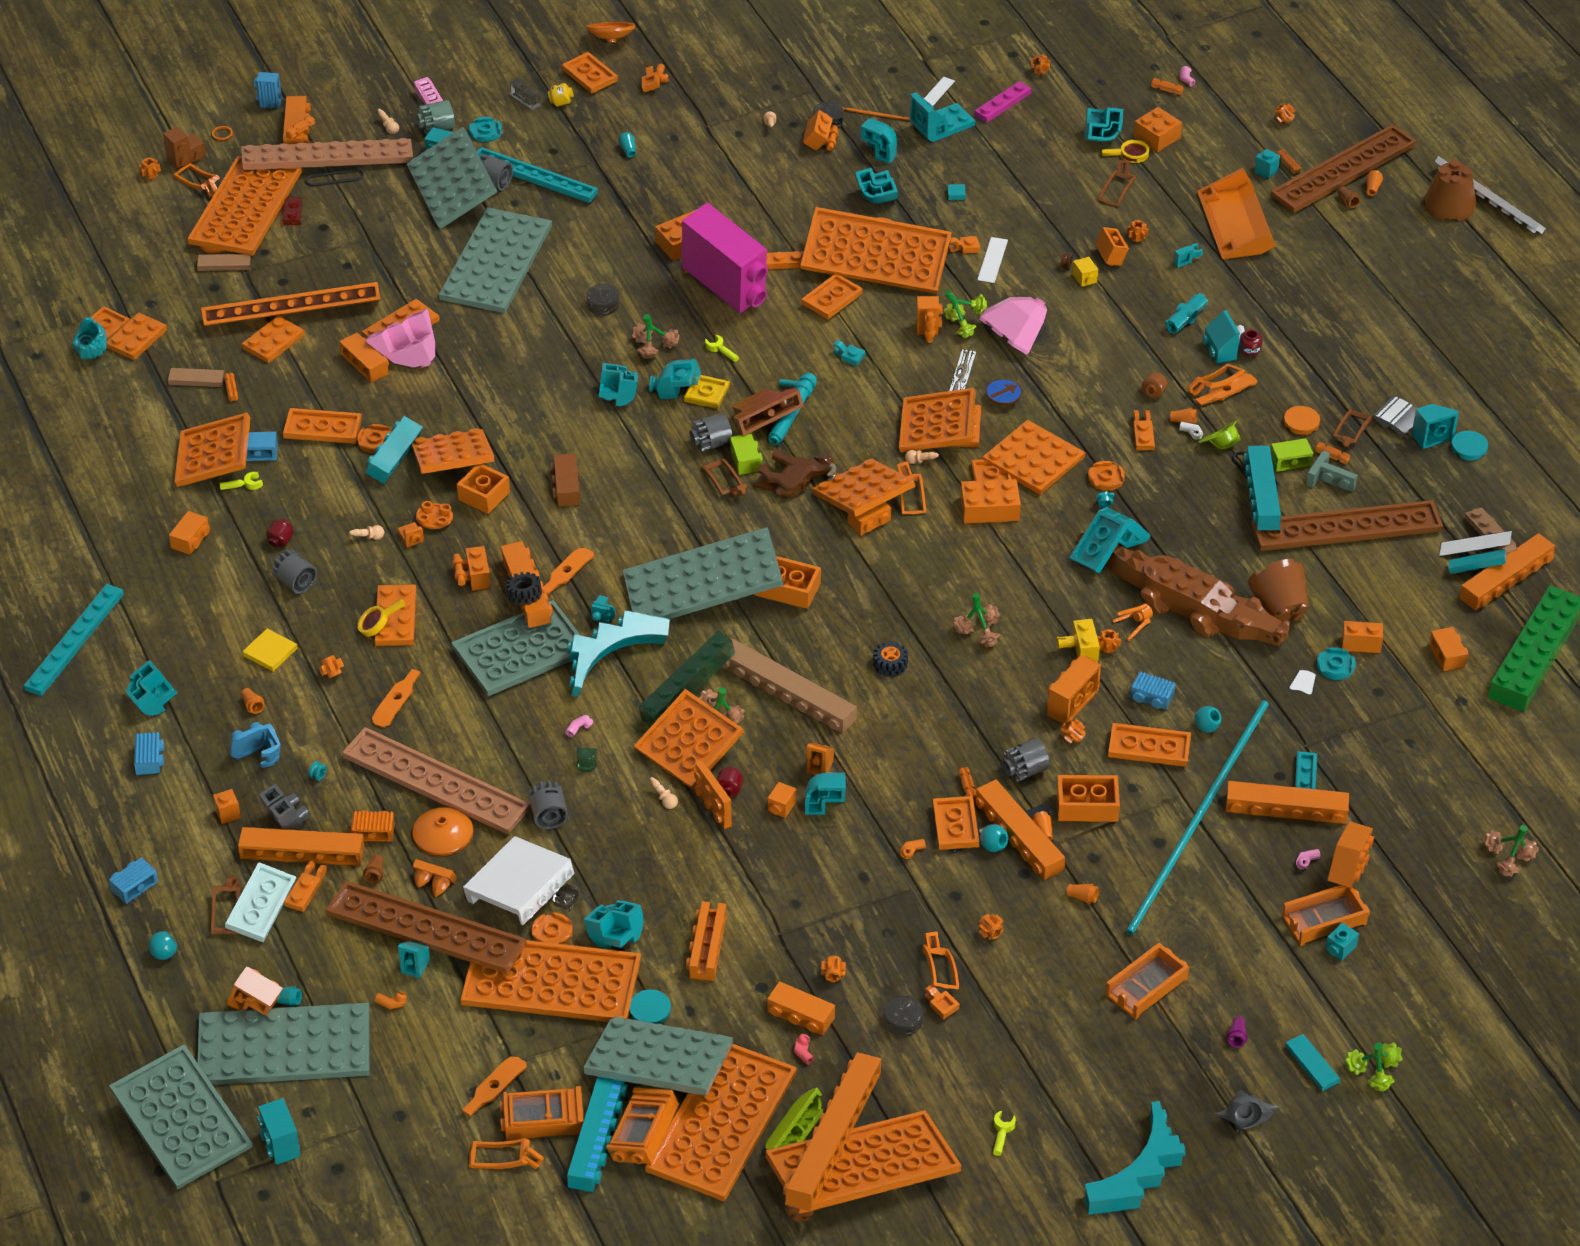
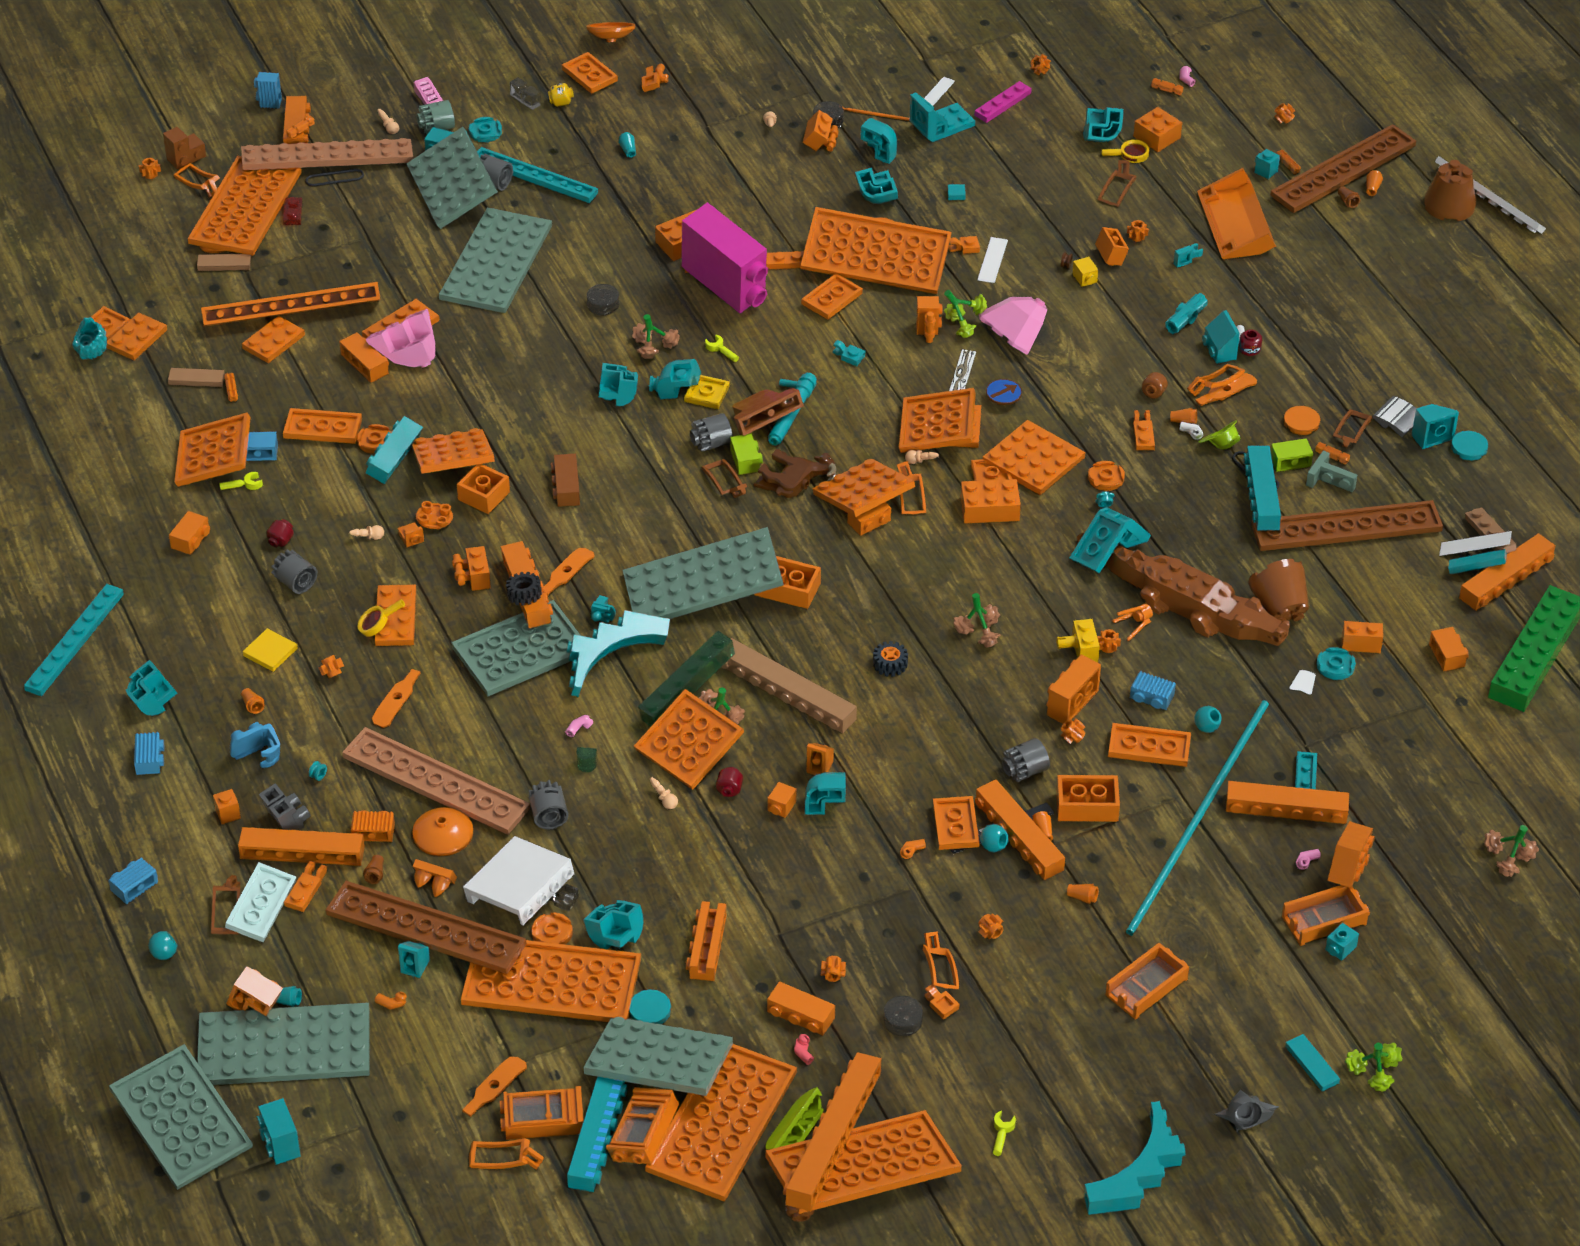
(219, 128): orange piece -> none
(713, 795): orange plate -> none
(967, 782): orange axle -> none
(1237, 1033): magenta cone -> none

